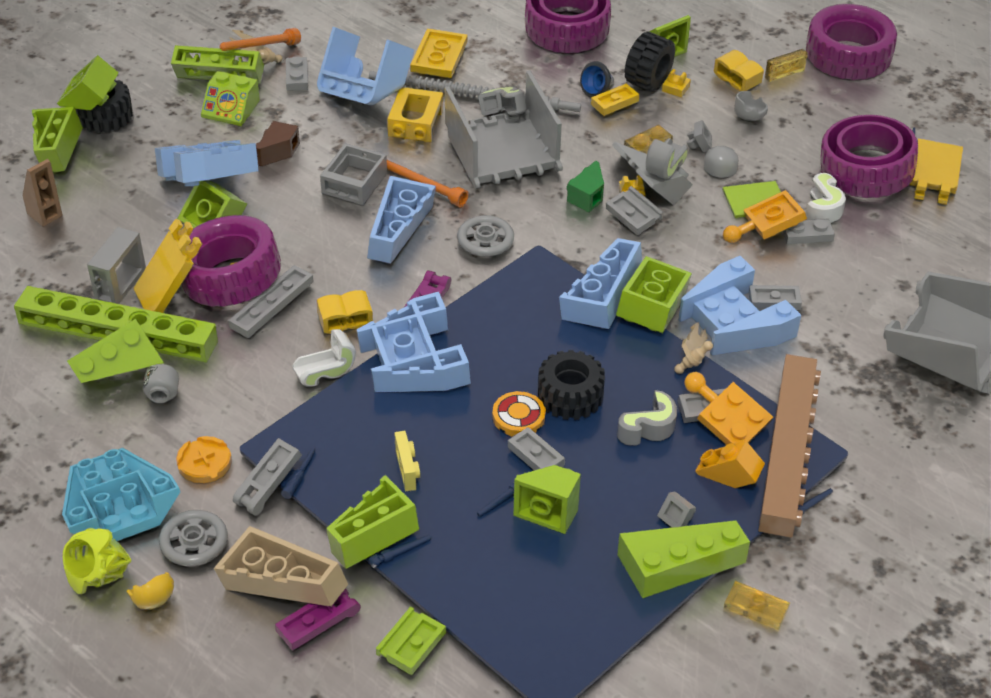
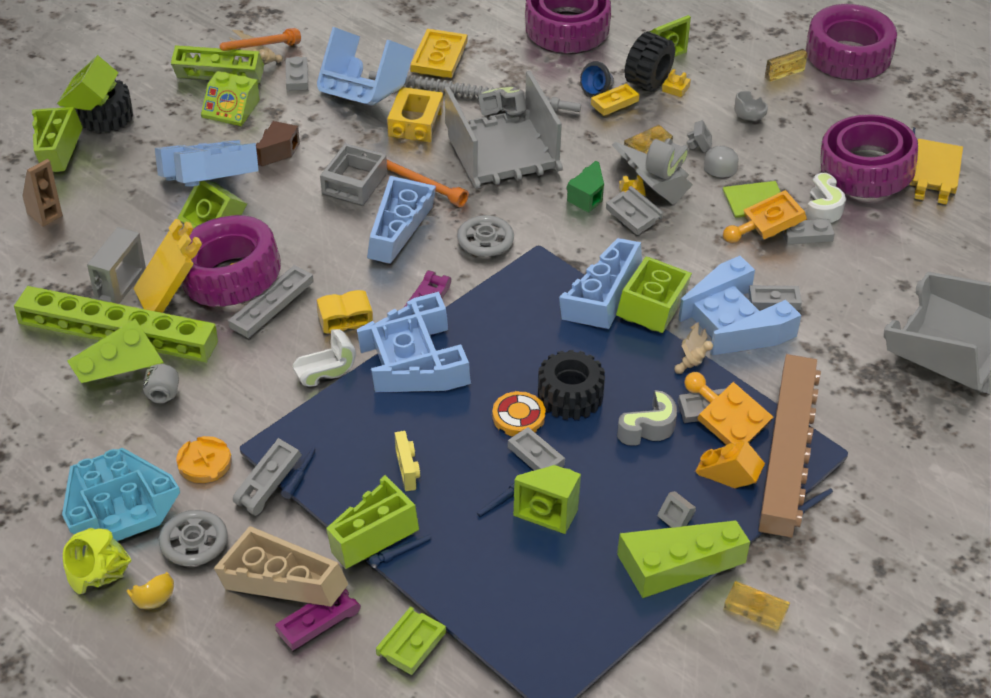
(738, 70): yellow brick -> none

